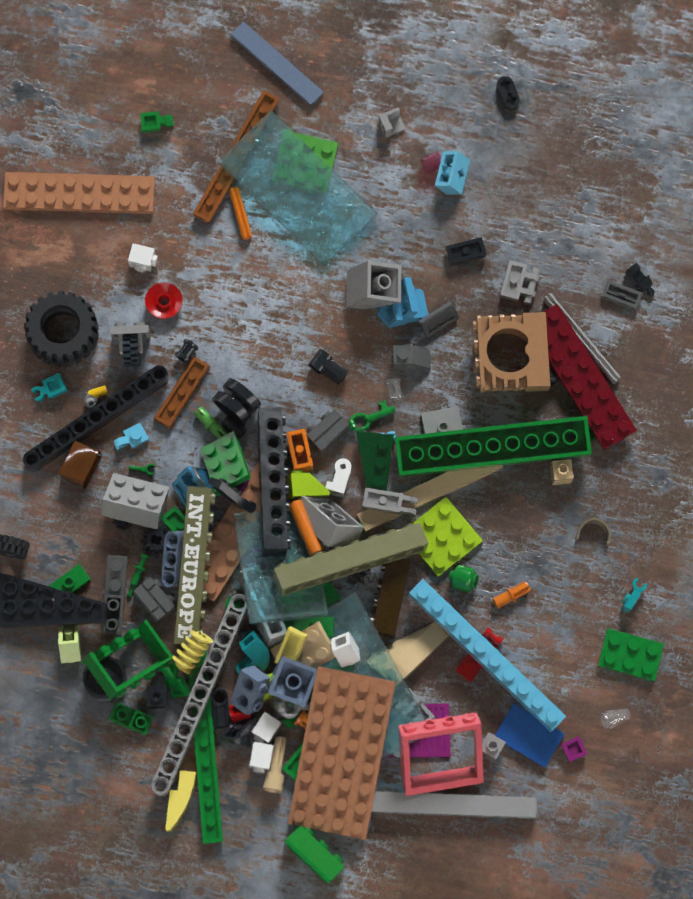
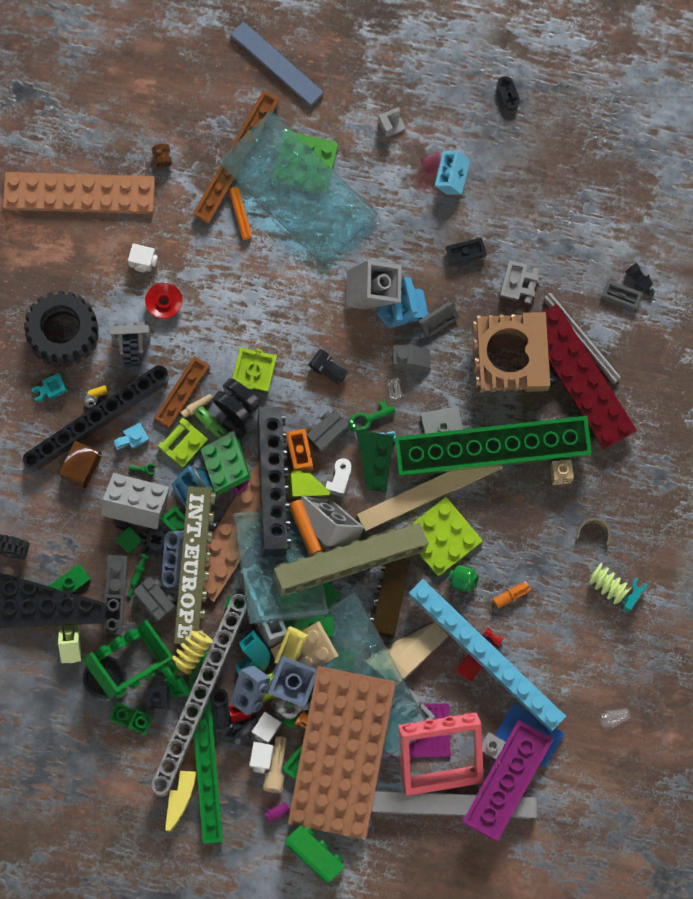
(128, 540): none -> green tile
(153, 121): green plate -> none
(162, 156): none -> reddish brown wheel
(186, 351): black bush -> none
(187, 448): none -> lime plate
(190, 409): none -> tan animal
(232, 495): black plate -> none
(254, 369): none -> lime plate
(277, 812): none -> magenta pin
(345, 649): white brick -> none
(388, 501): light grey hinge -> none
(507, 781): none -> magenta plate
(573, 749): magenta plate -> none
(608, 584): none -> yellowish green piece
(630, 655): green plate -> none

